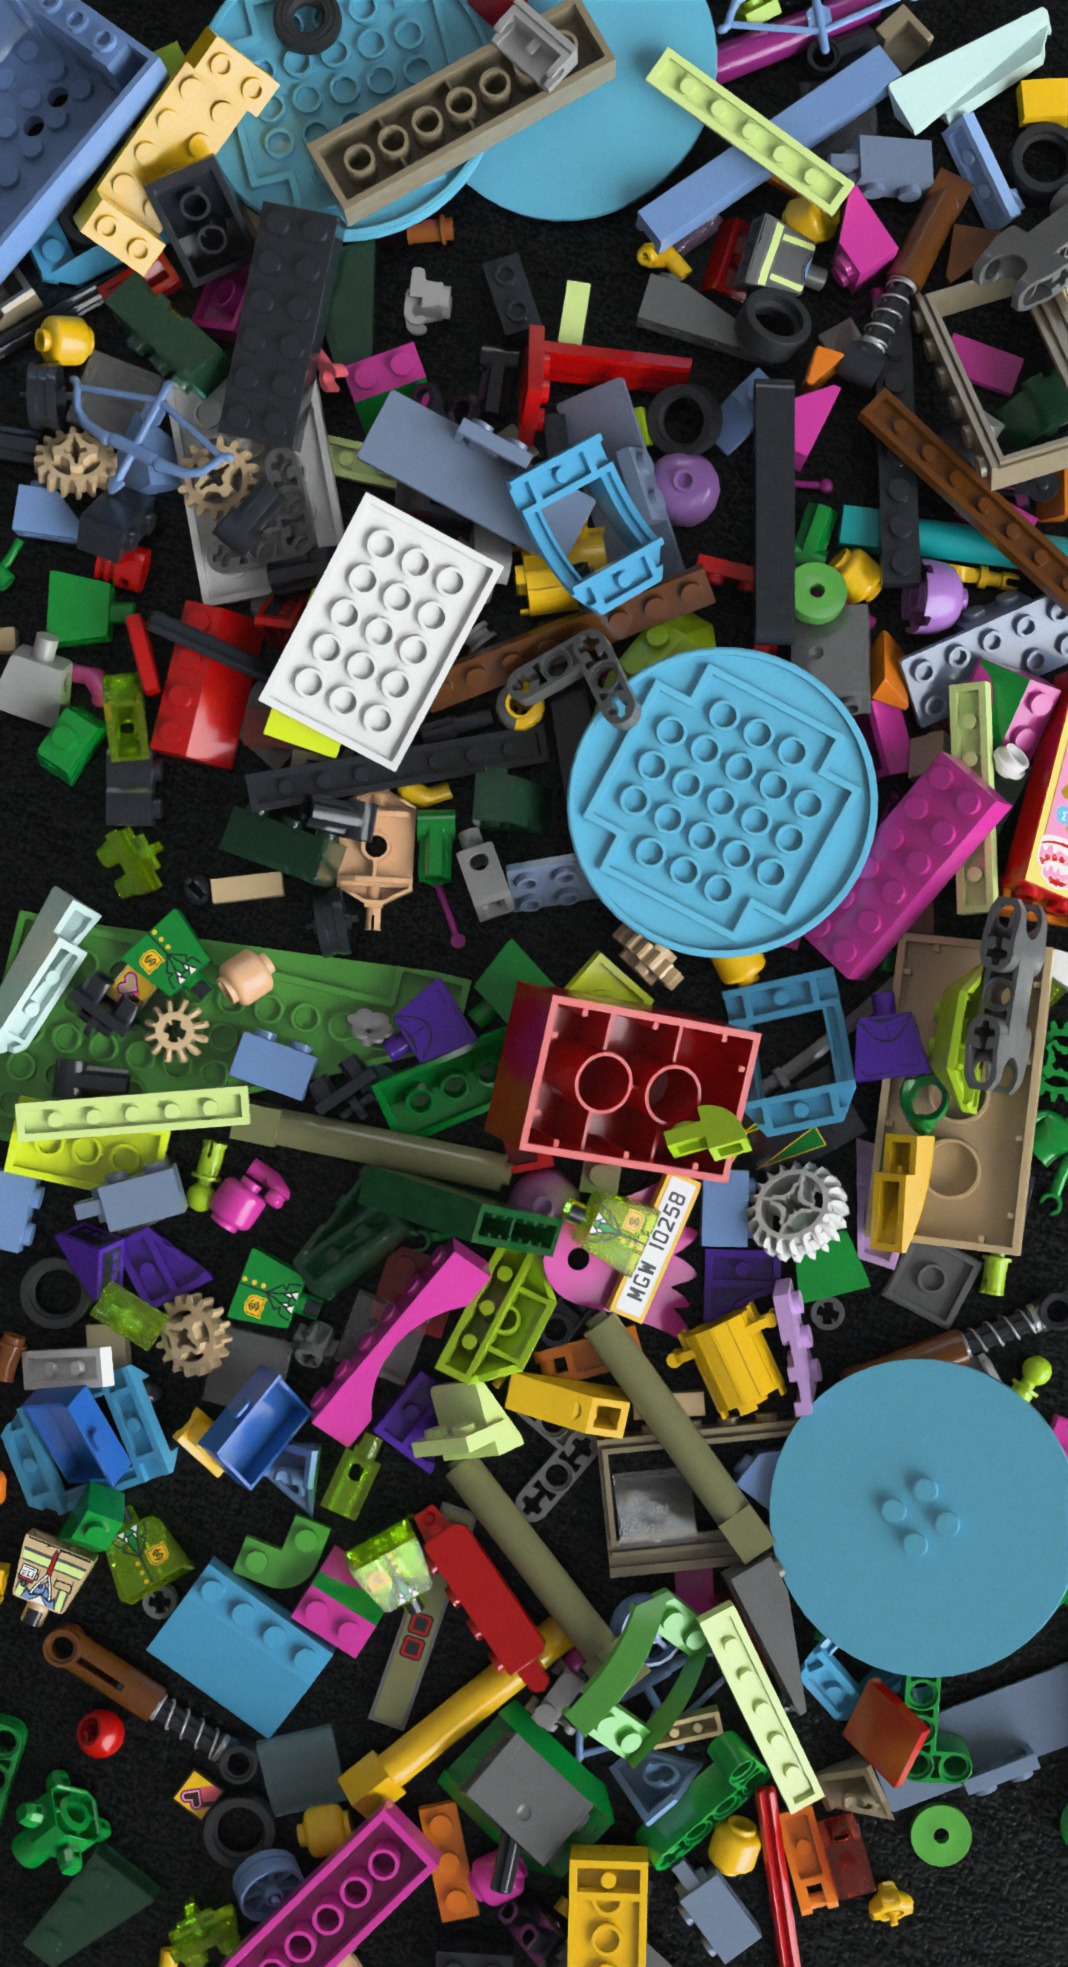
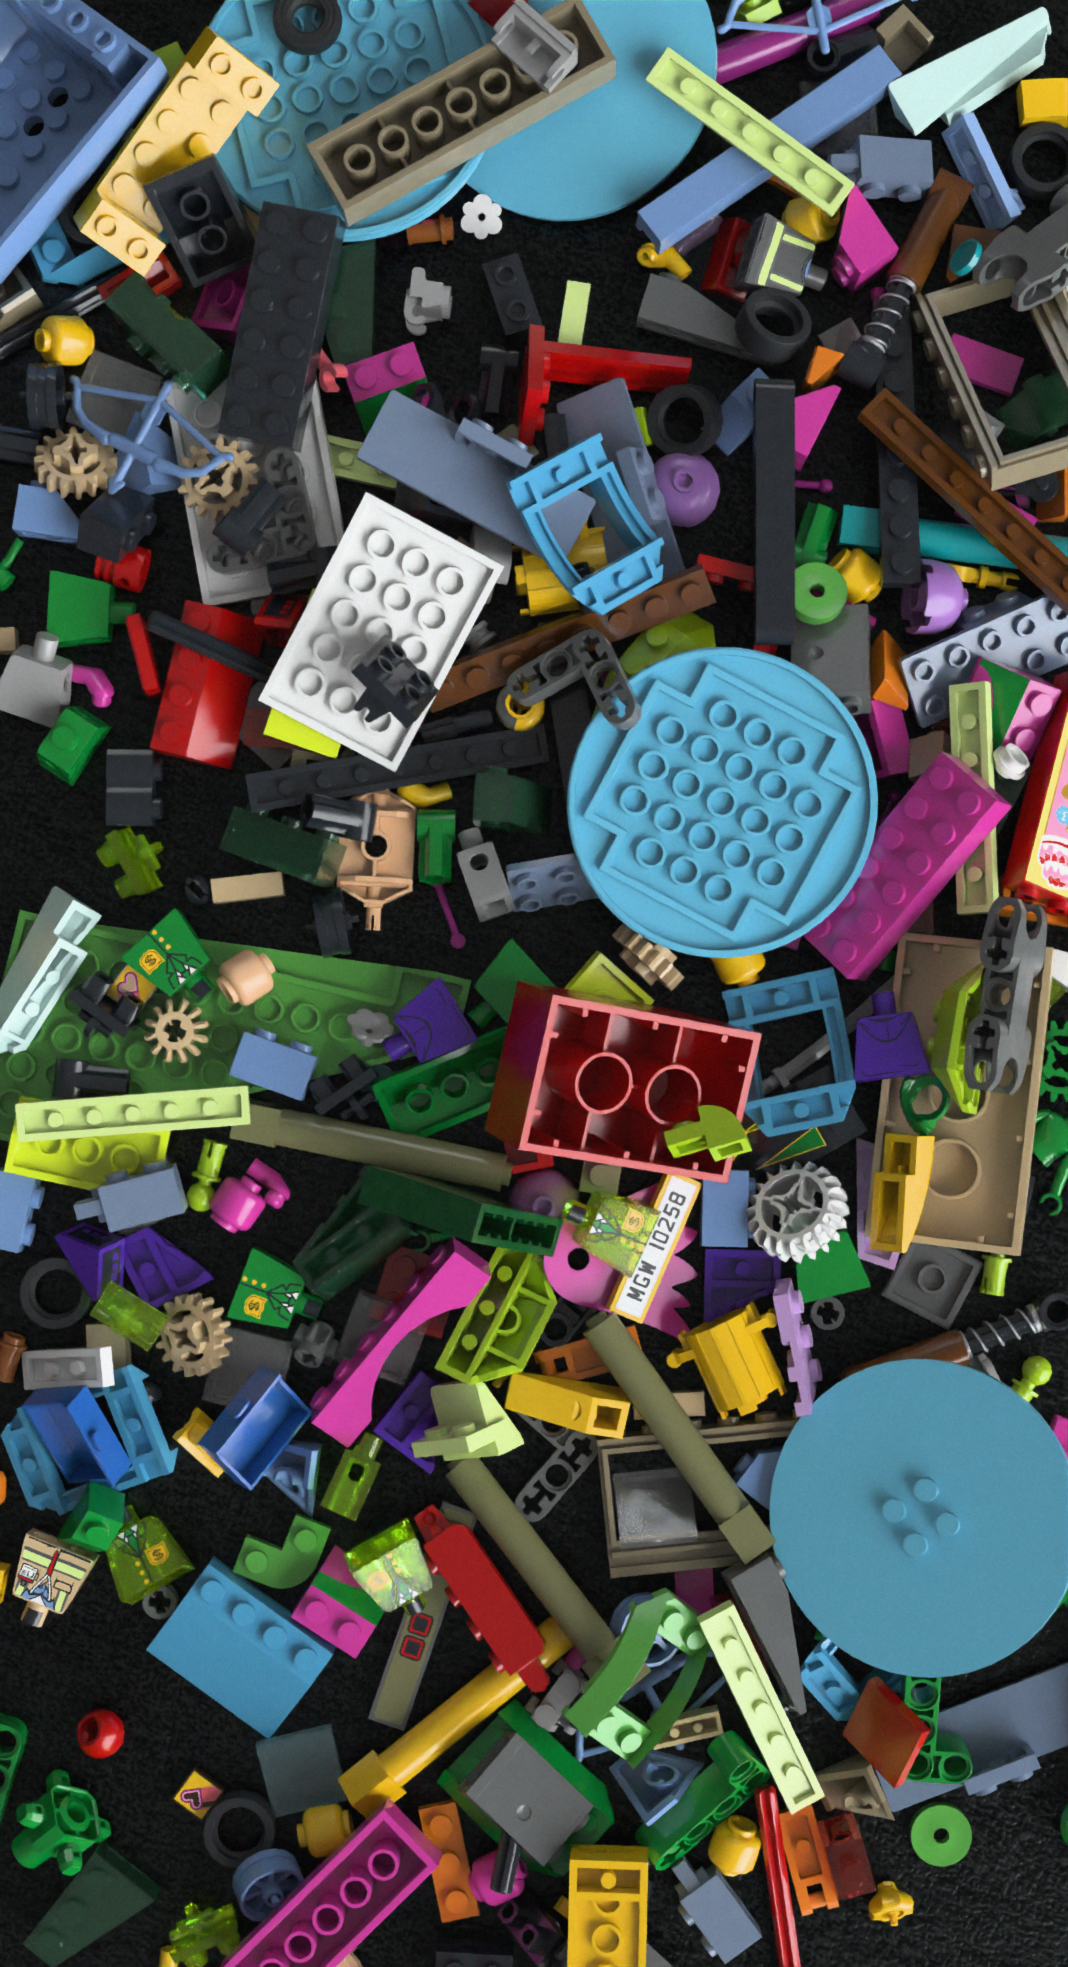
(125, 704): clear neon green torso -> none
(146, 1699): piece -> none
(392, 684): none -> black plate
(481, 205): none -> white plant
(965, 257): none -> teal piece

